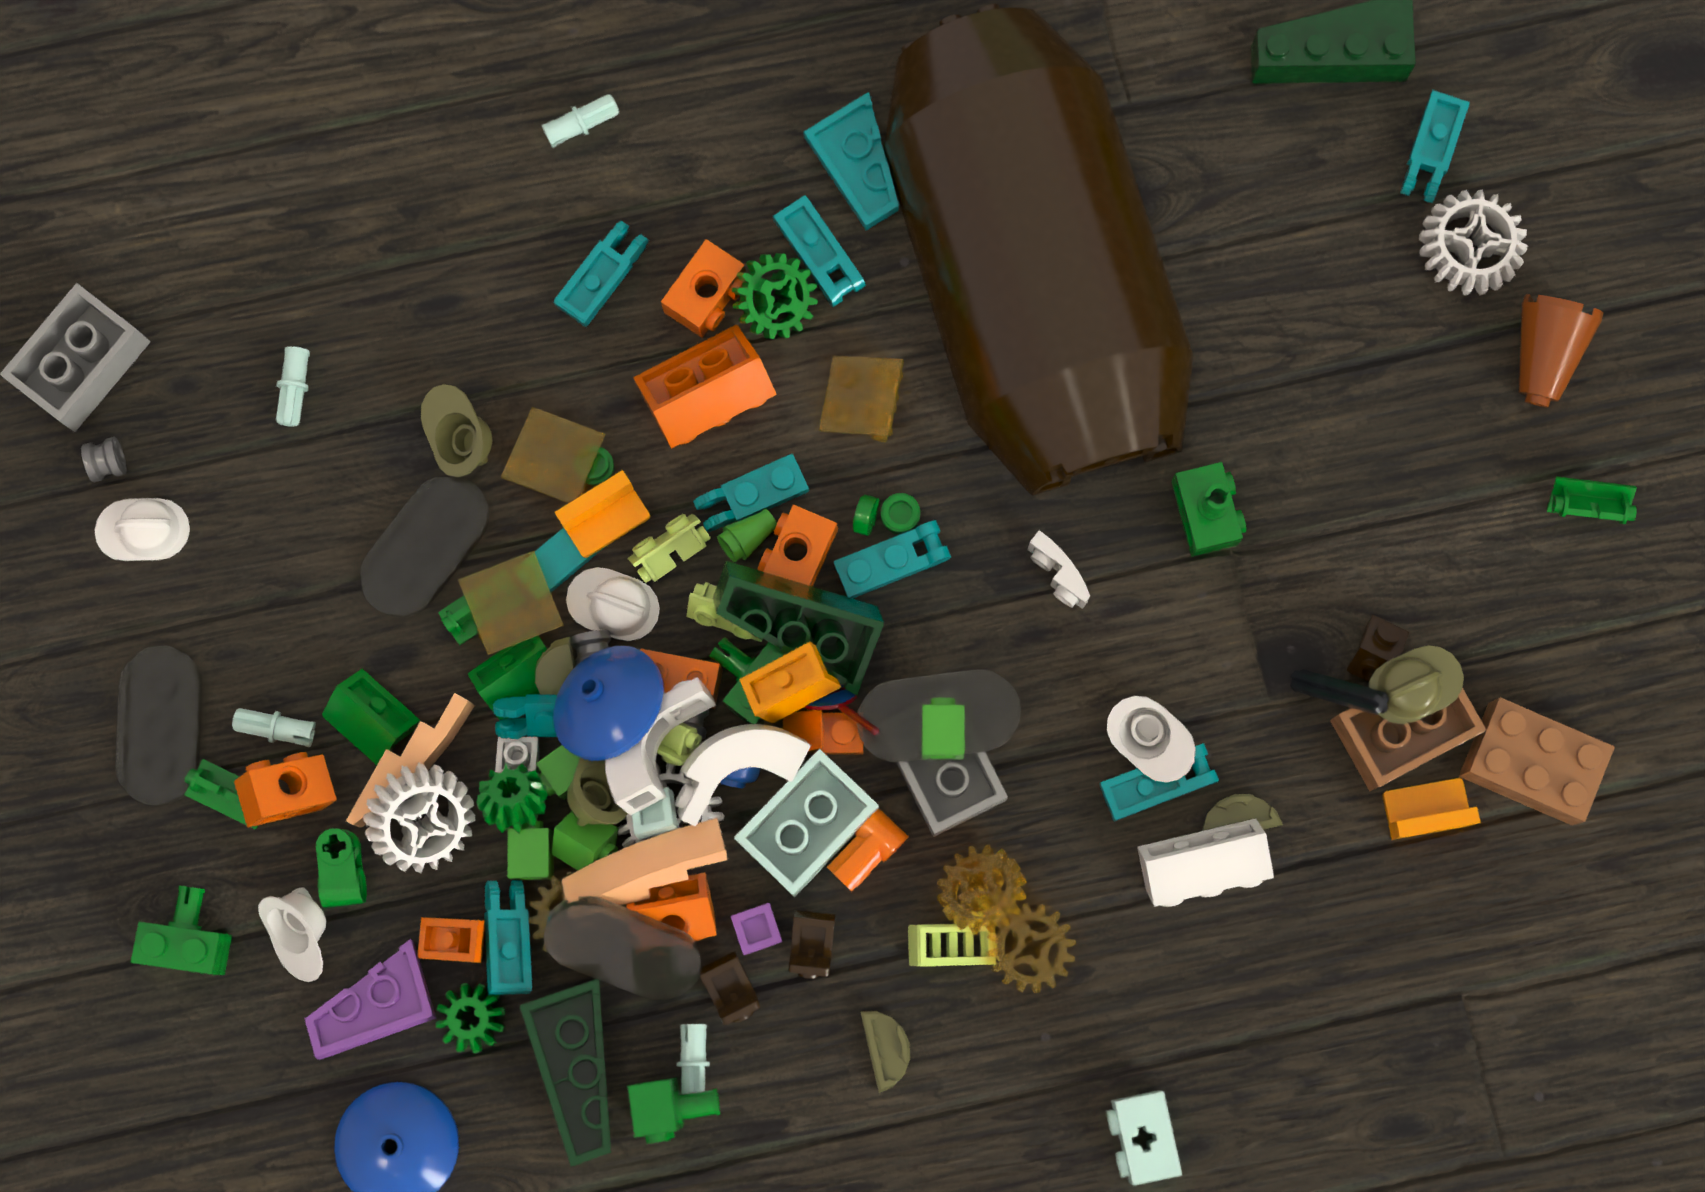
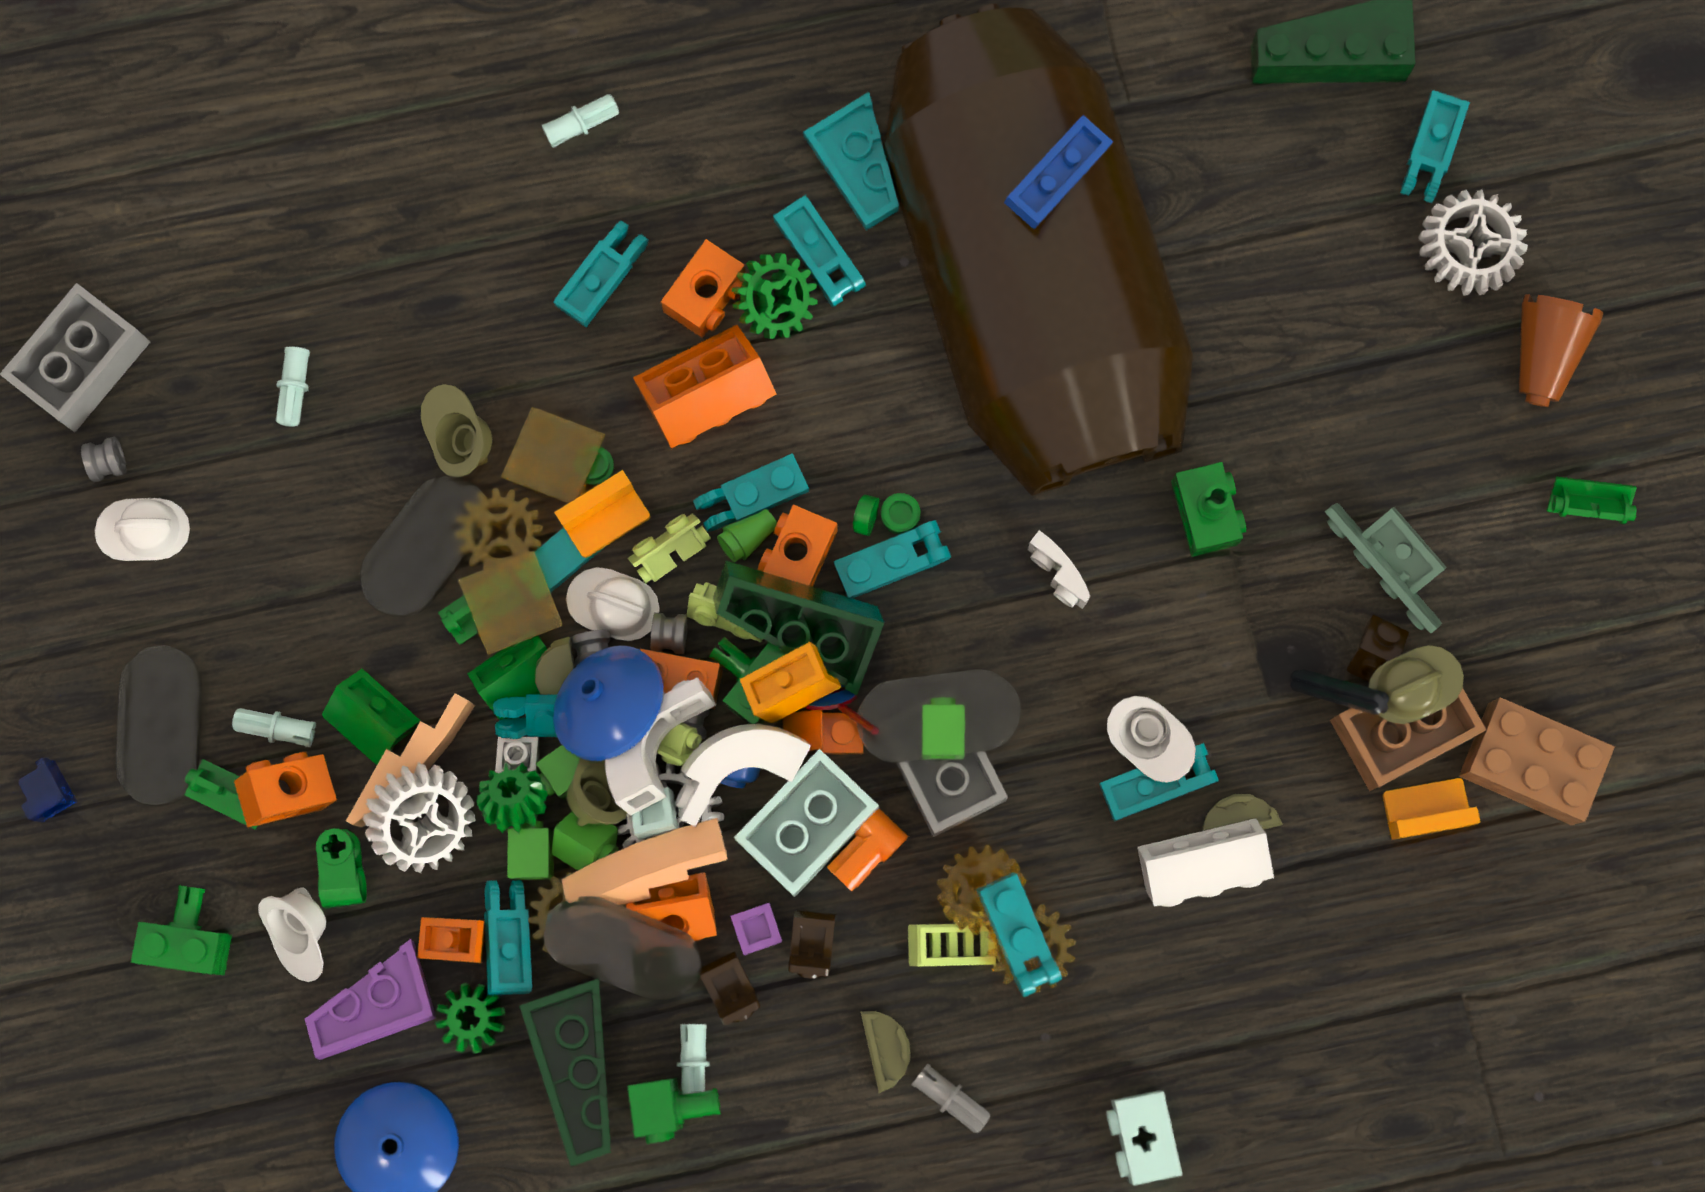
(45, 791): none -> clear blue panel
(485, 519): none -> clear yellow gear
(669, 633): none -> flat silver wheel
(862, 396): clear yellow hinge -> none
(951, 1099): none -> light grey axle
(1018, 933): none -> teal plate
(1058, 172): none -> blue plate
(1397, 557): none -> sand green bracket

